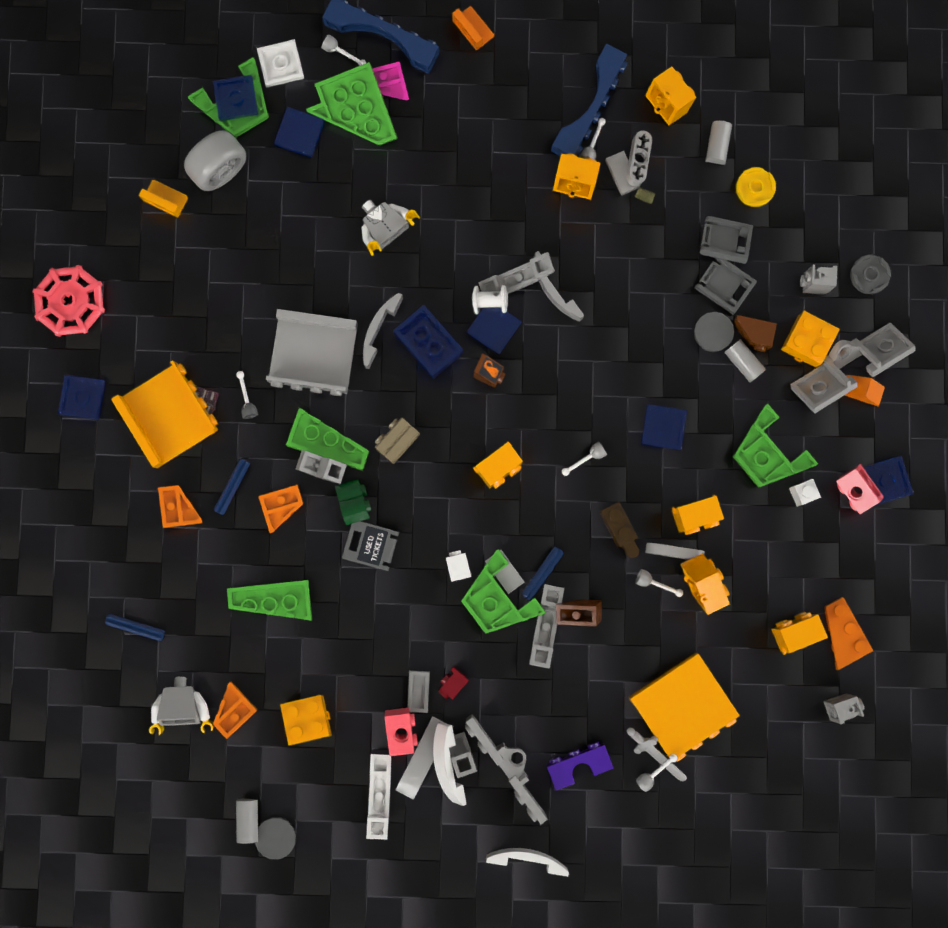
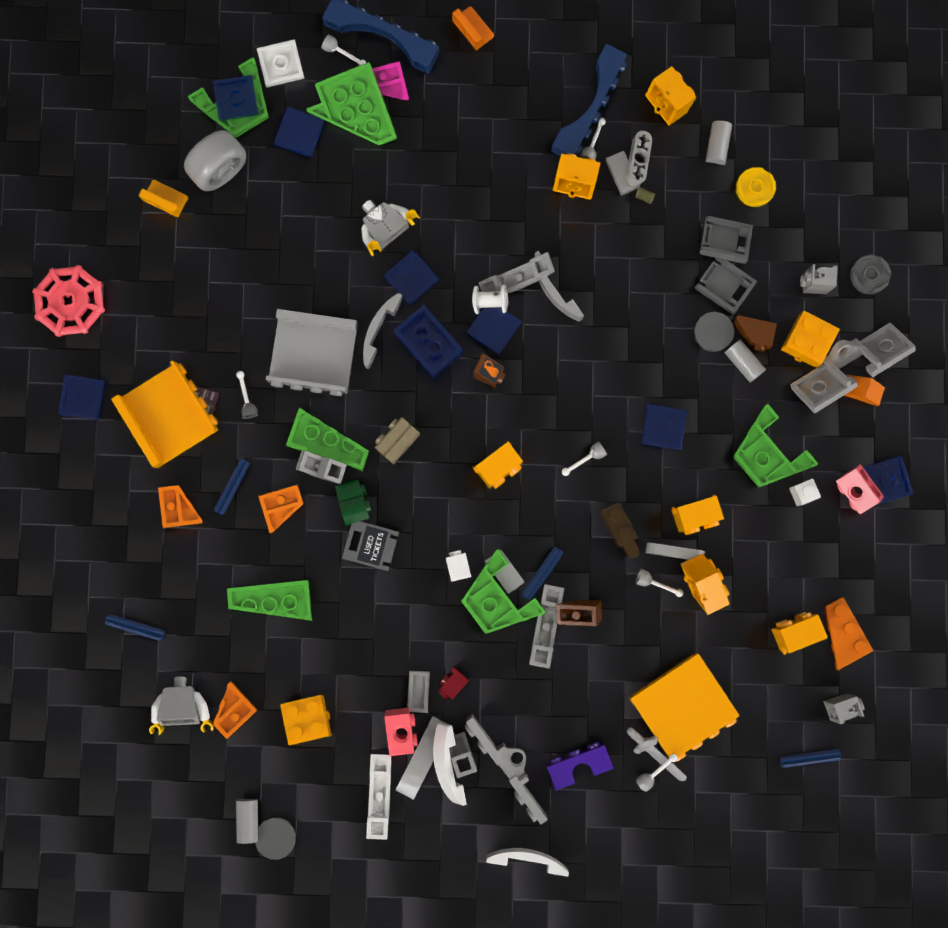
(411, 277): none -> clear blue tile
(810, 758): none -> dark blue axle

